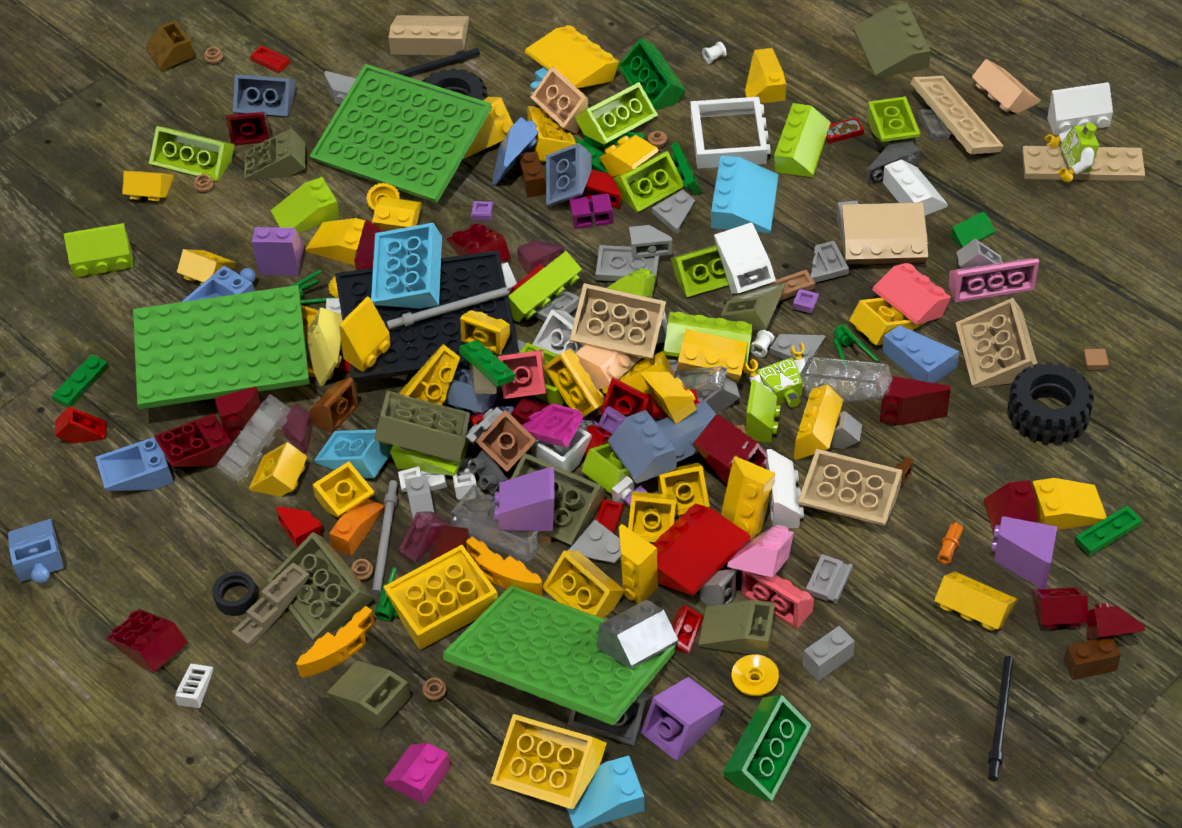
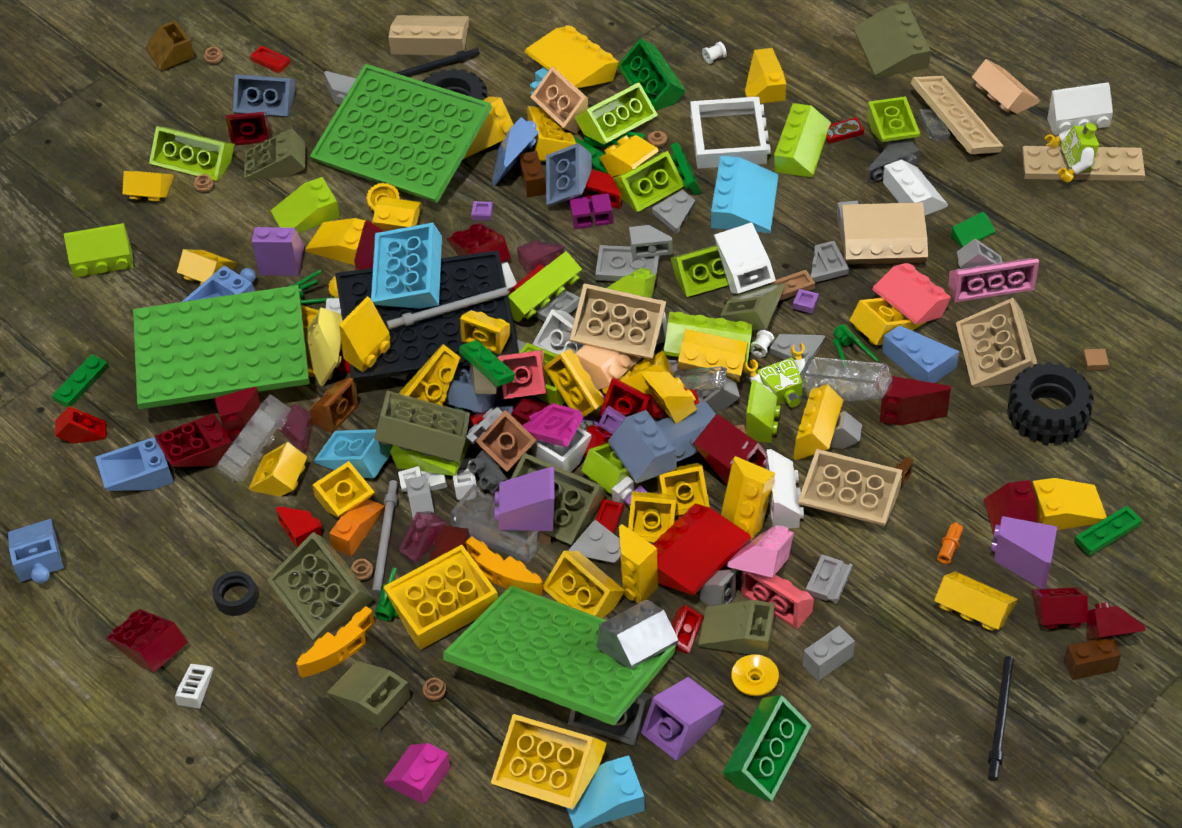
(271, 605): dark tan slope -> none

